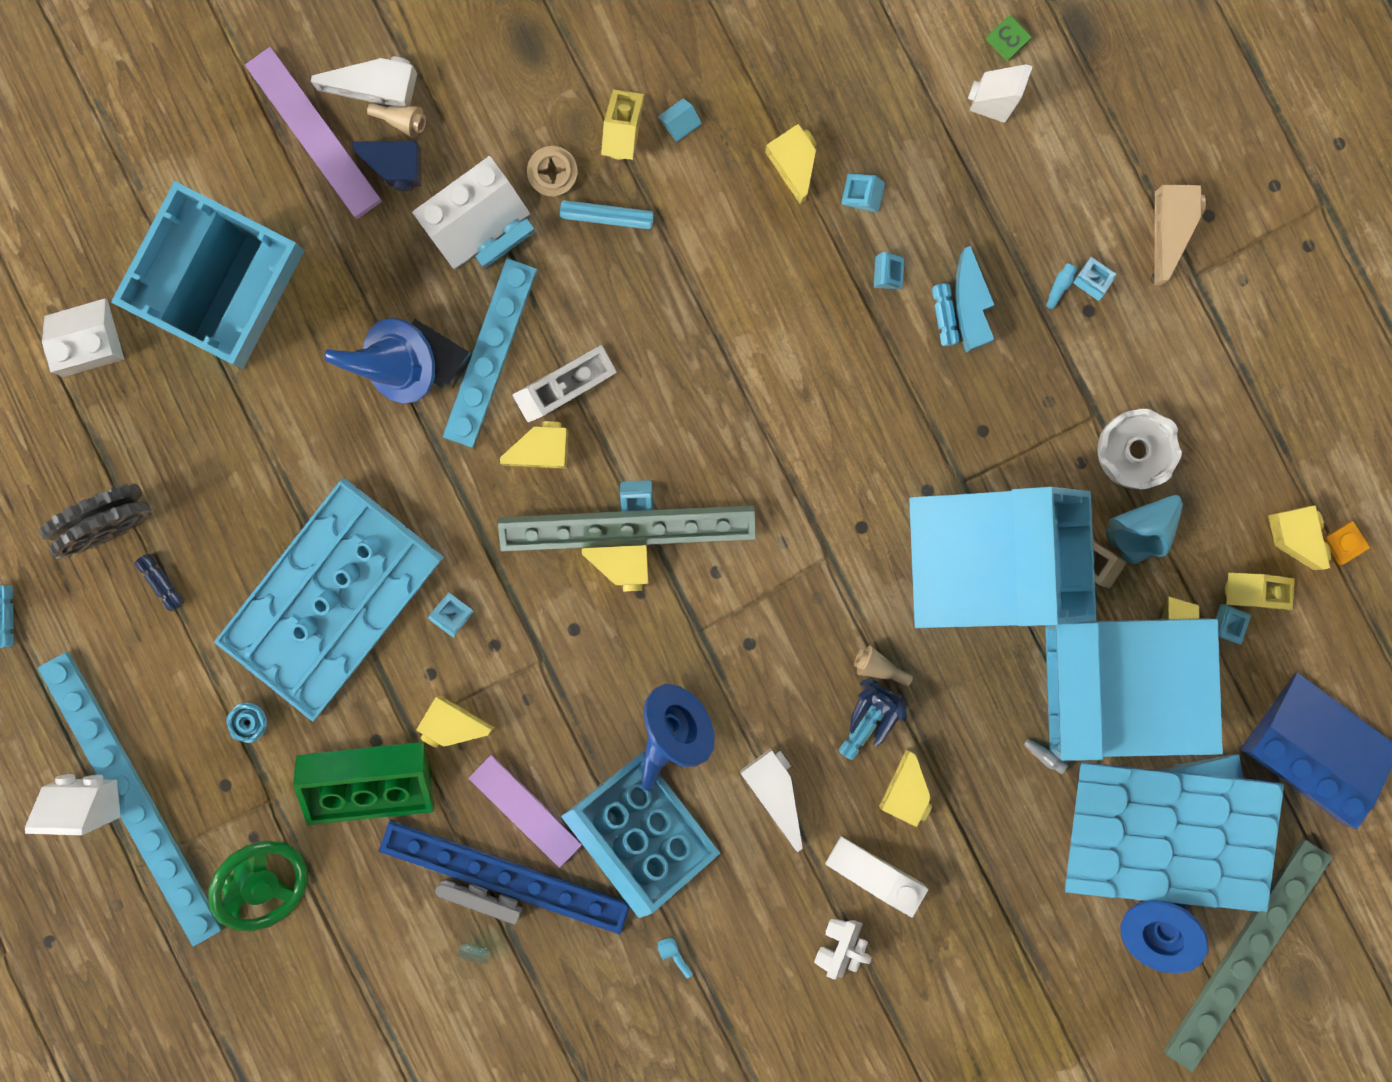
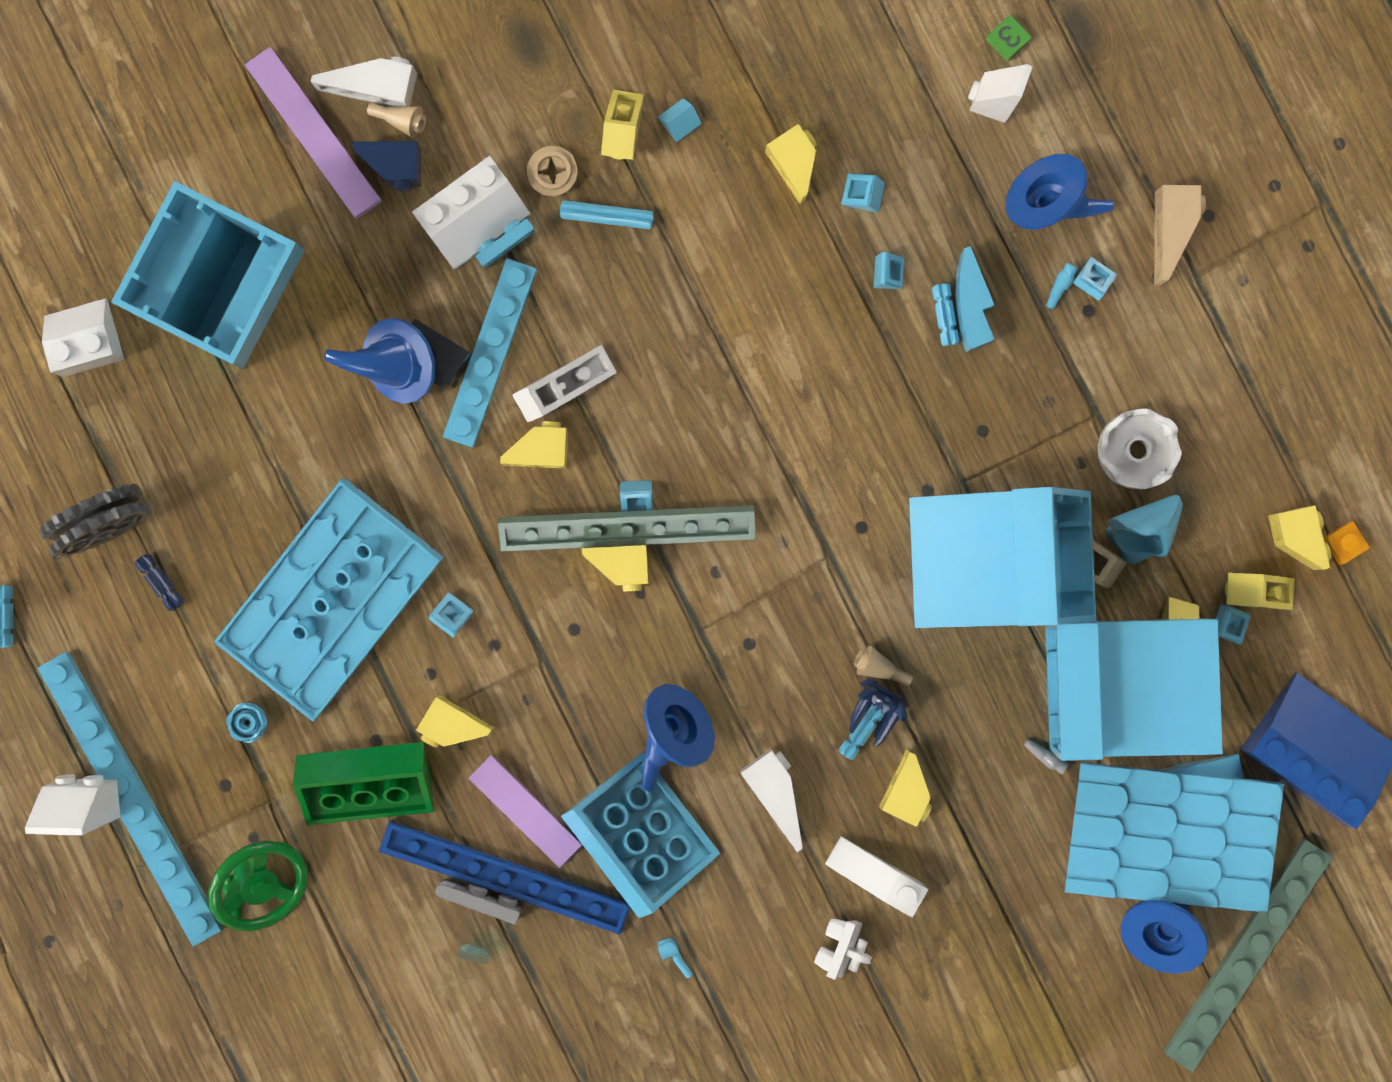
(1052, 192): none -> blue piece

